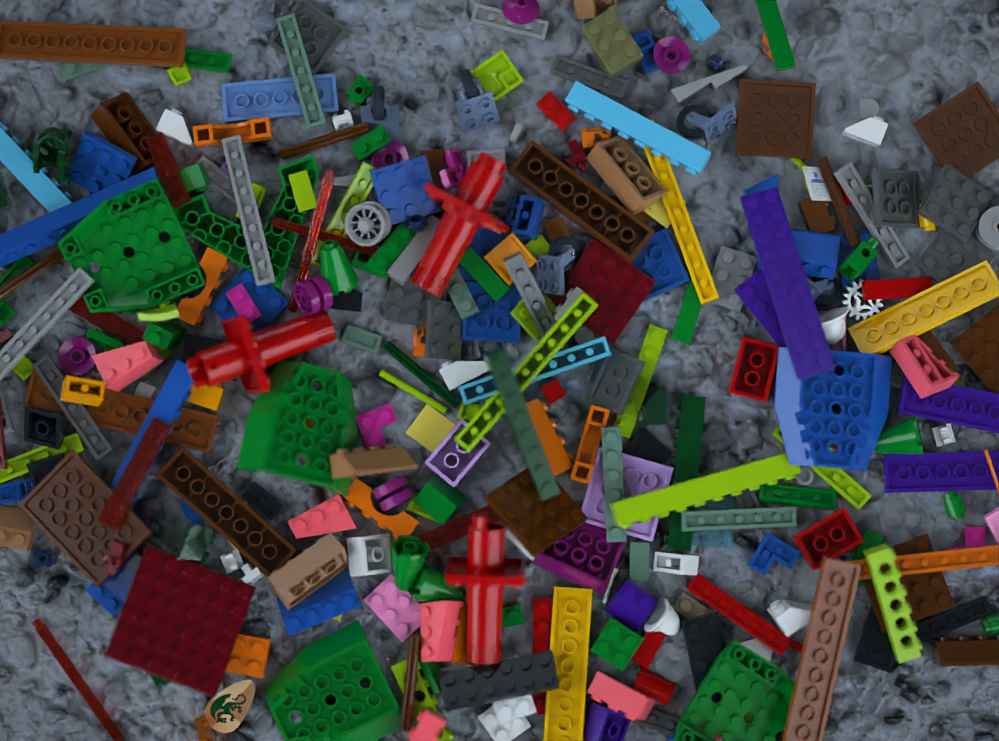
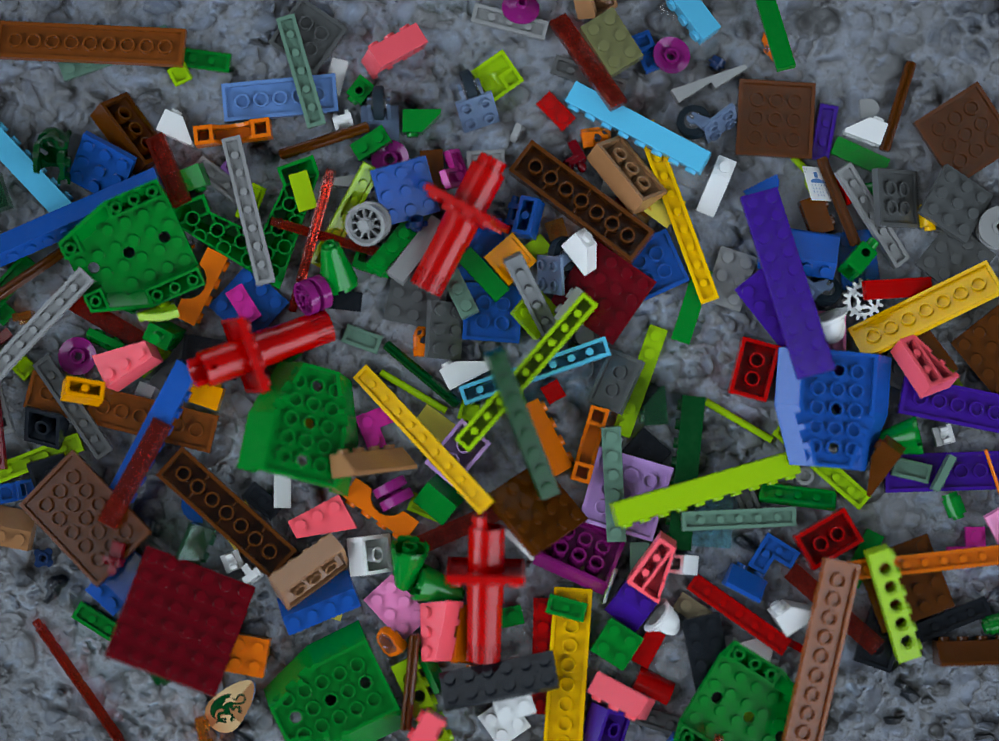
(23, 317): none -> clear orange plate
(94, 620): none -> green tile
(282, 492): none -> white sticker
(338, 67): none -> white sticker
(391, 641): none -> orange rock
(393, 49): none -> coral wedge
(418, 121): none -> green slope
(423, 439): none -> yellow plate
(566, 608): none -> green plate
(582, 251): none -> white slope
(587, 62): none -> clear red plate
(653, 567): none -> coral wedge
(716, 185): none -> white slope
(738, 420): none -> lime bar
(745, 582): none -> blue slope
(824, 131): none -> dark purple tile
(856, 628): none -> clear red plate
(858, 155): none -> green tile
(882, 461): none -> reddish brown slope
(897, 106): none -> reddish brown axle
(912, 470): none -> sand green tile
(943, 473): none -> sand green tile

